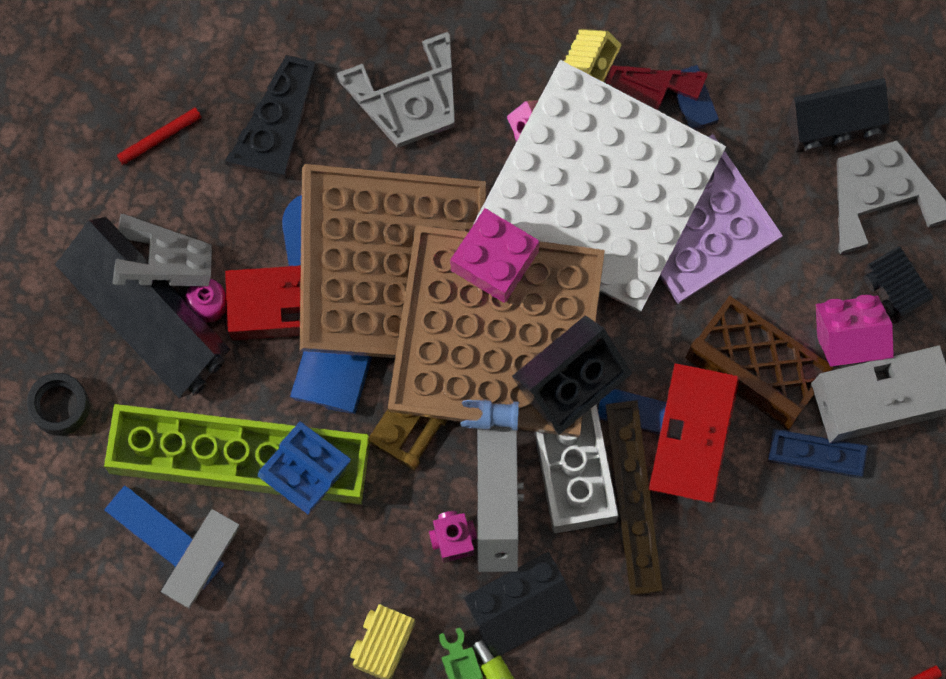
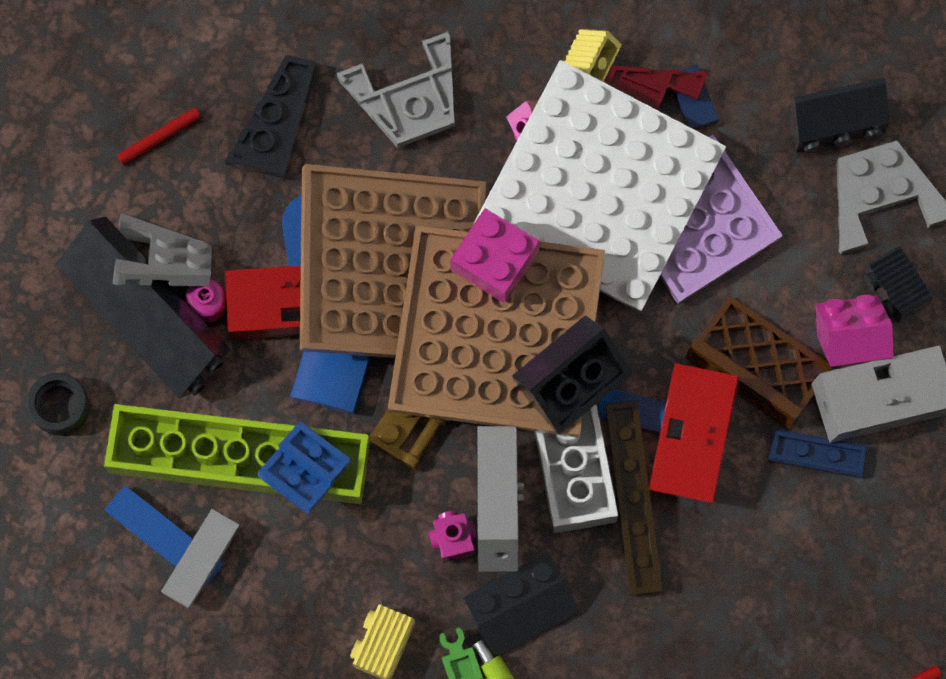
(493, 414): medium blue piece -> none

